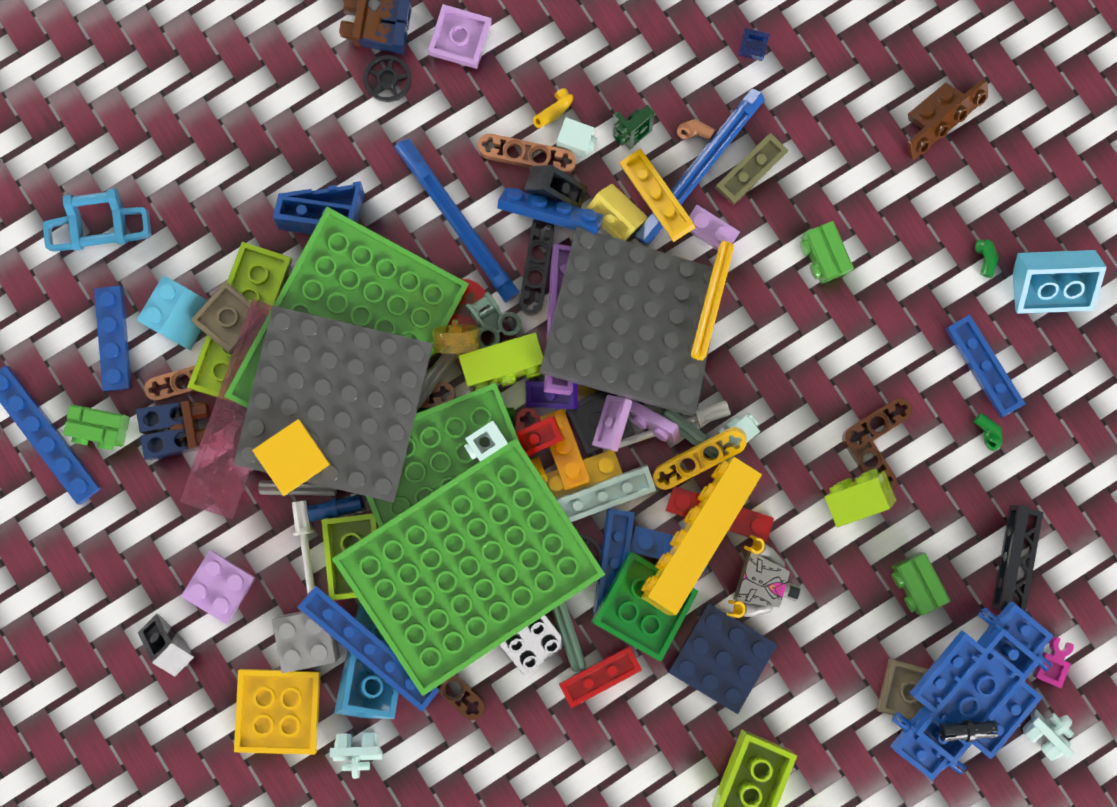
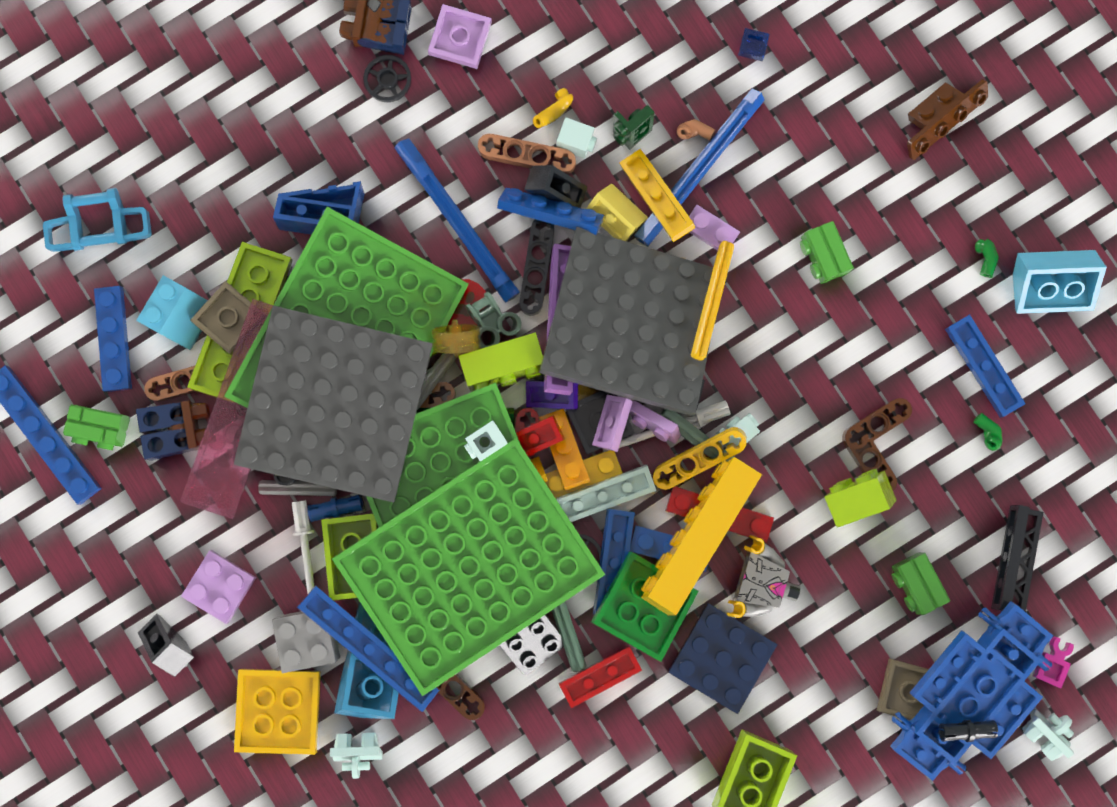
(291, 457): yellow tile -> none
(751, 169): olive plate -> none

